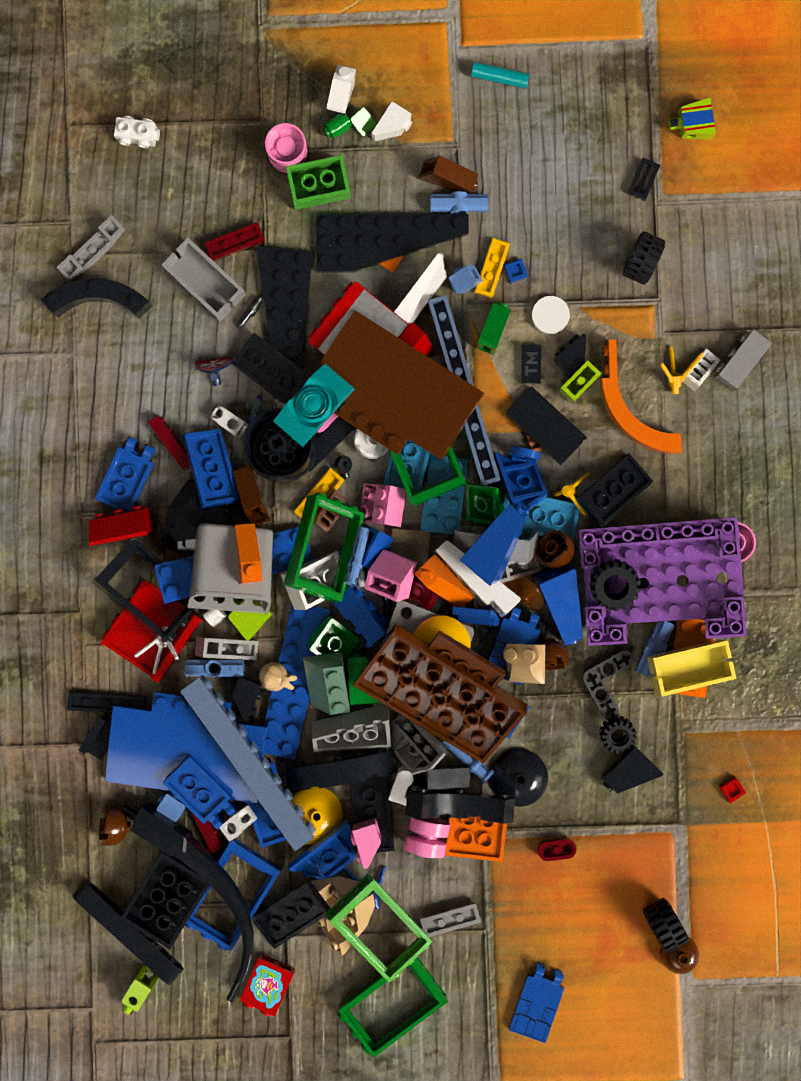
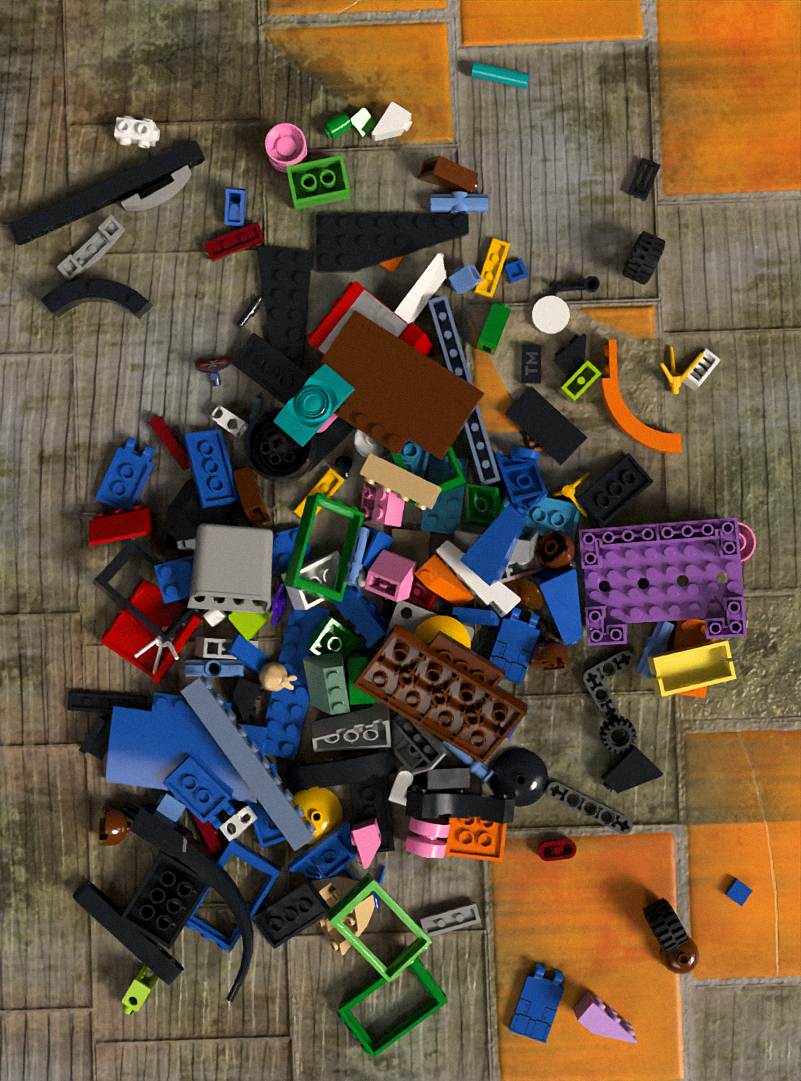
(105, 193): none -> black beam
(162, 195): none -> light grey slope
(204, 279): light grey piece -> none
(235, 206): none -> blue slope
(247, 653): none -> blue tile
(248, 554): orange slope -> none
(267, 985): panel -> none
(278, 604): none -> dark purple wheel
(328, 524): reddish brown slope -> none
(341, 89): white slope -> none
(401, 481): none -> tan brick
(525, 662): tan slope -> none
(576, 286): none -> black brick
(598, 807): none -> dark grey beam
(602, 1020): none -> lavender slope
(619, 600): black tyre -> none
(695, 121): torso -> none
(732, 789): red tile -> none
(738, 892): none -> blue tile
(742, 359): light grey brick -> none

